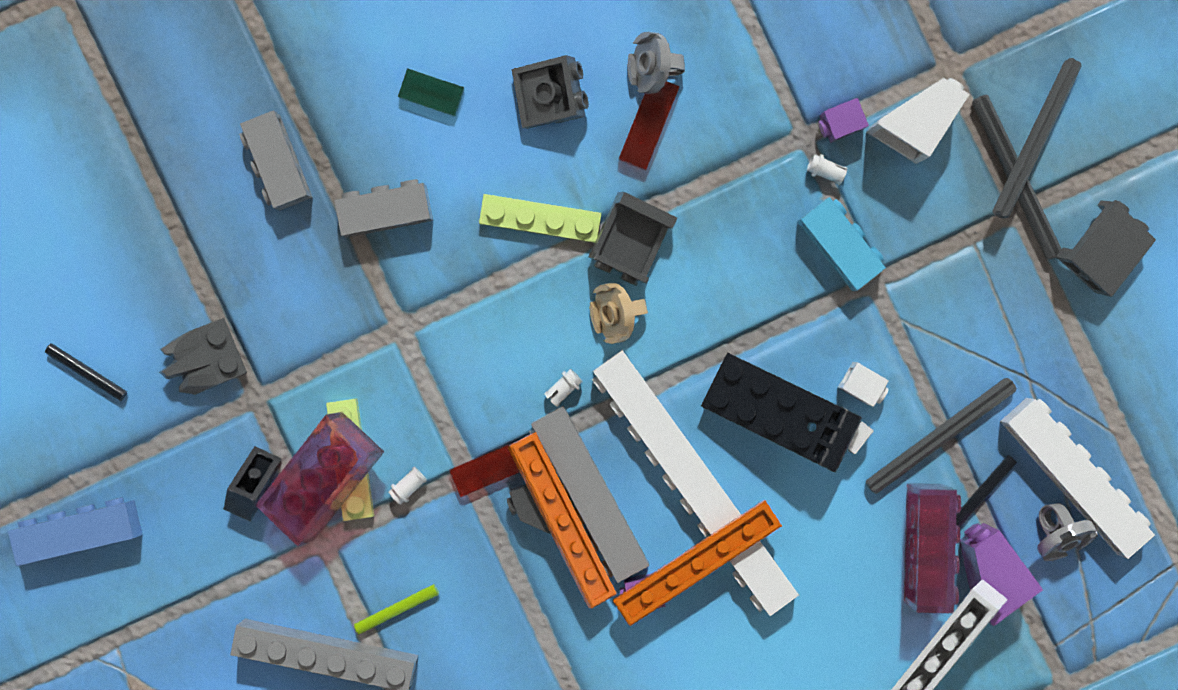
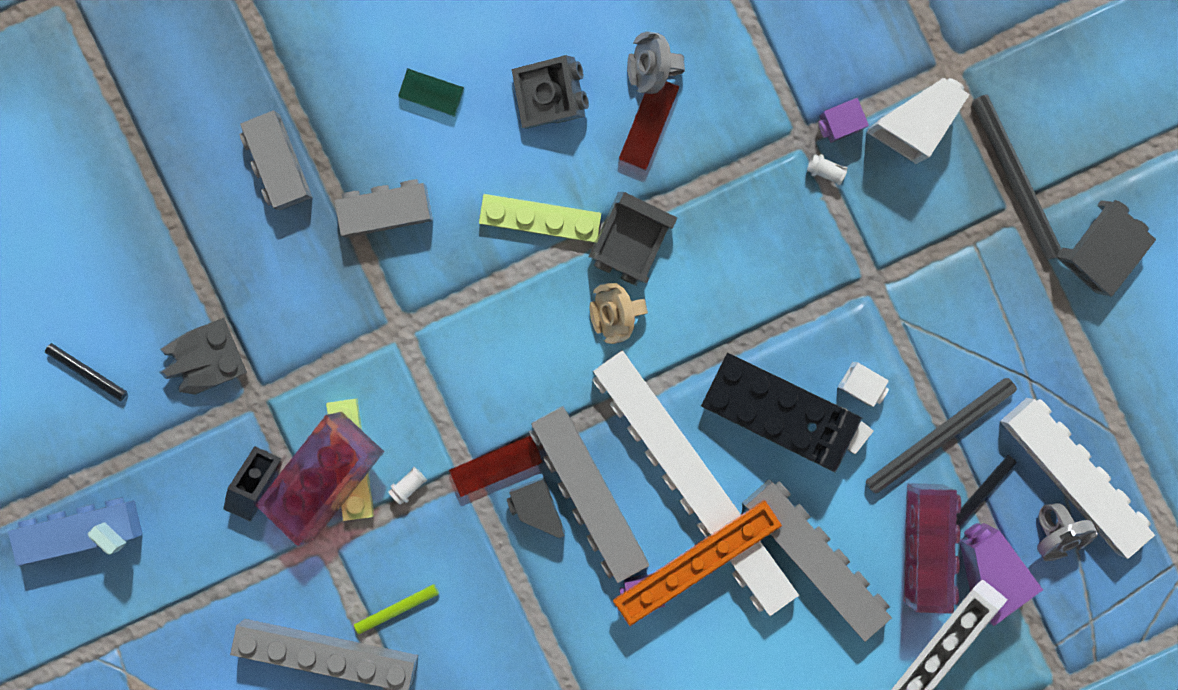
(106, 538): none -> light aqua tile
(562, 520): orange tile -> none
(563, 387): white pin -> none
(821, 564): none -> light grey brick
(842, 243): medium azure brick -> none
(1037, 138): dark grey axle -> none

